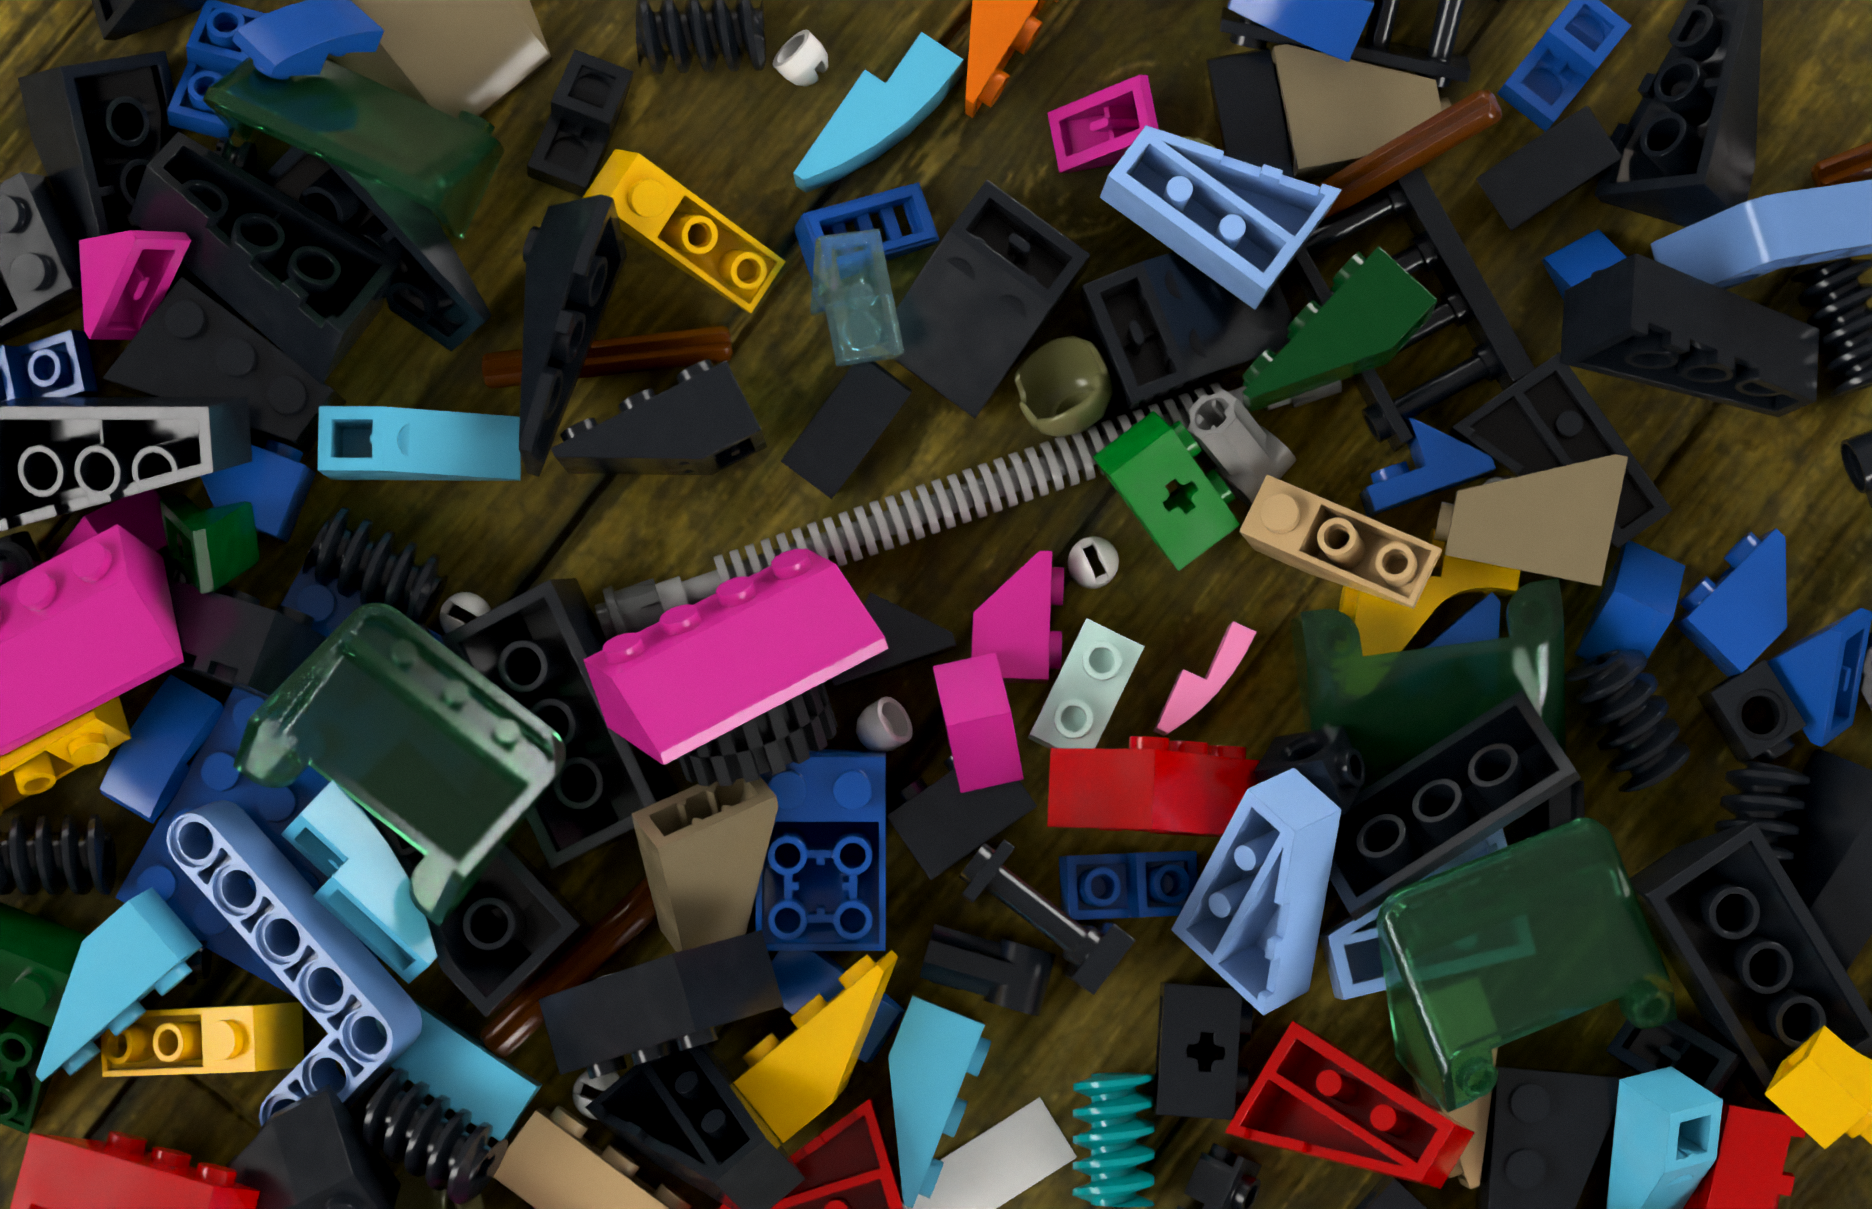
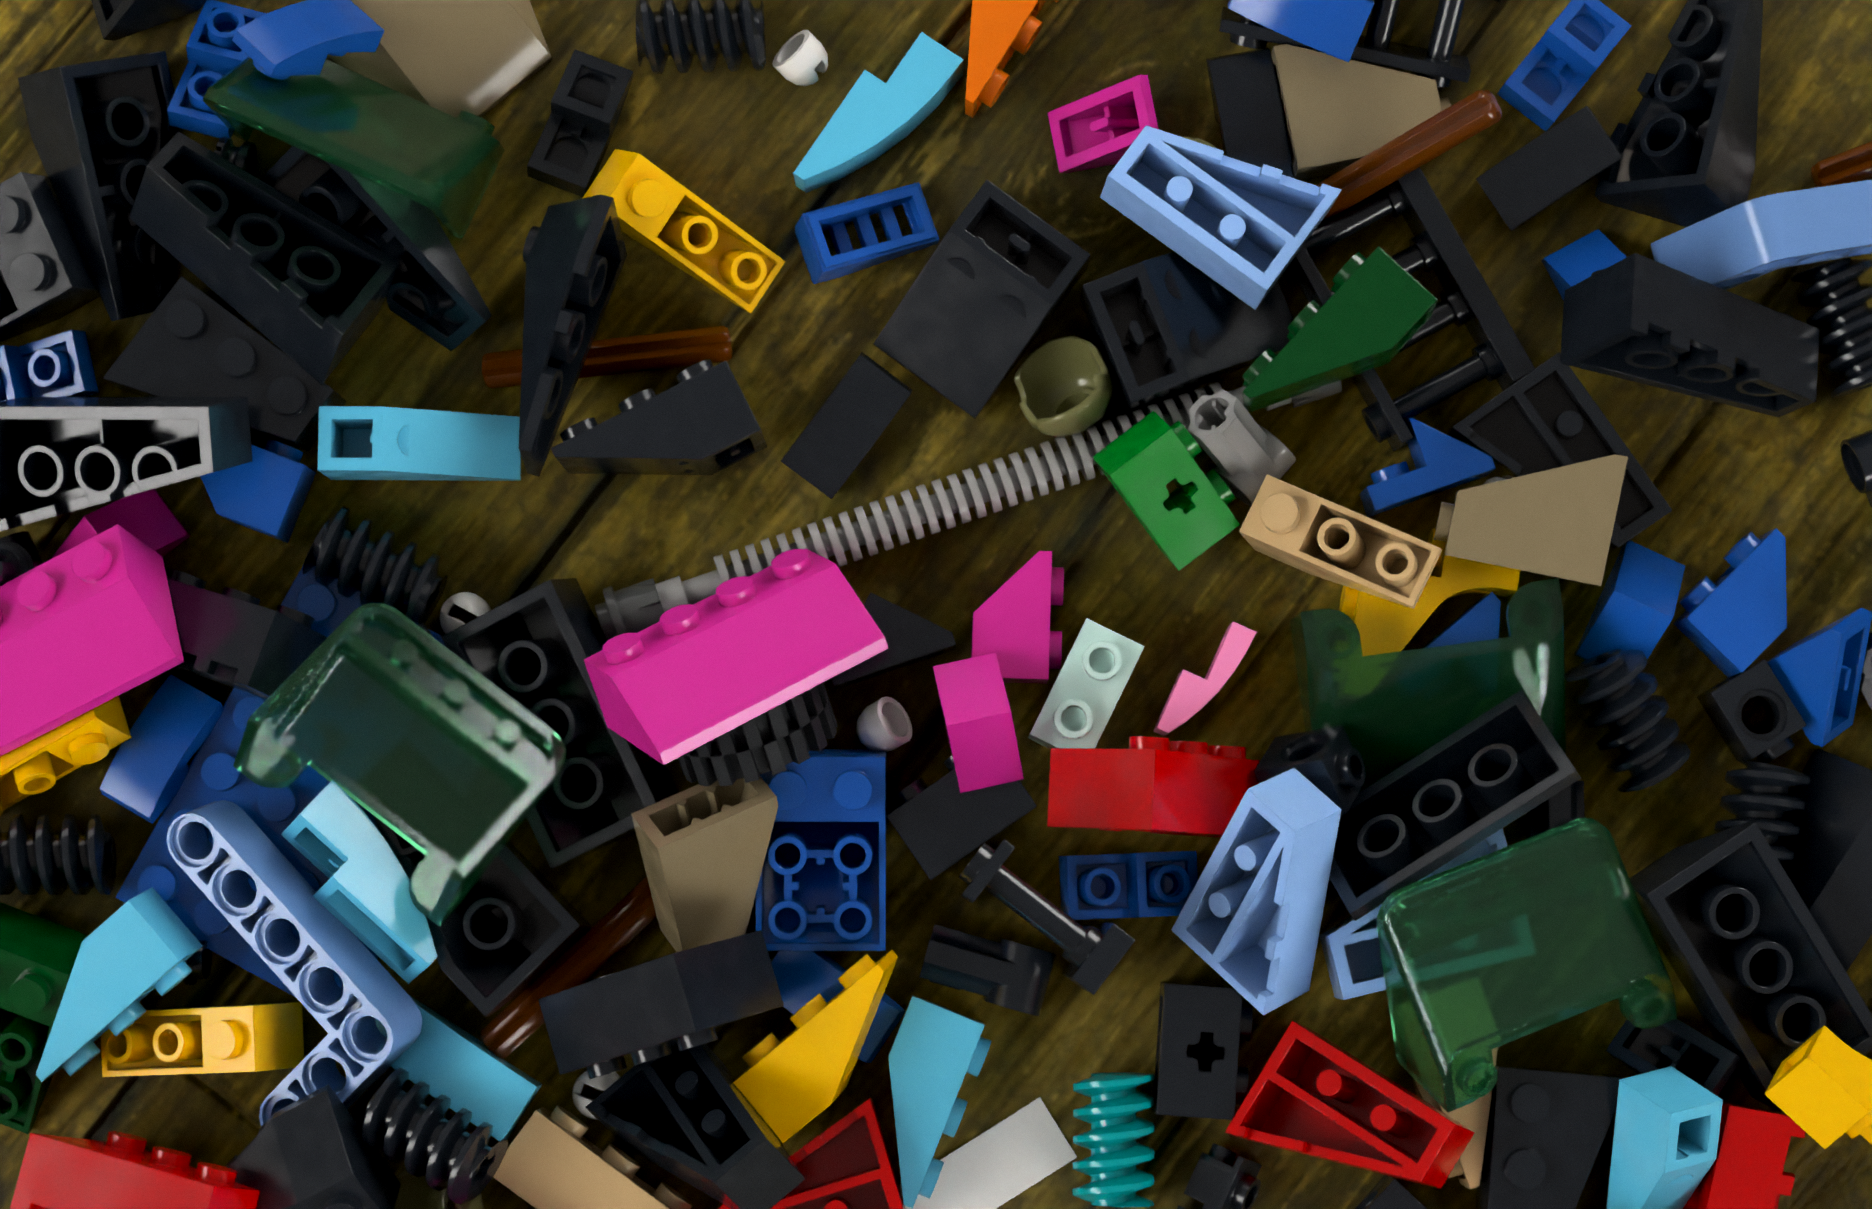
(126, 279): dark pink slope -> none
(209, 543): dark green slope -> none
(856, 296): clear light blue slope -> none
(1081, 569): white hinge -> none

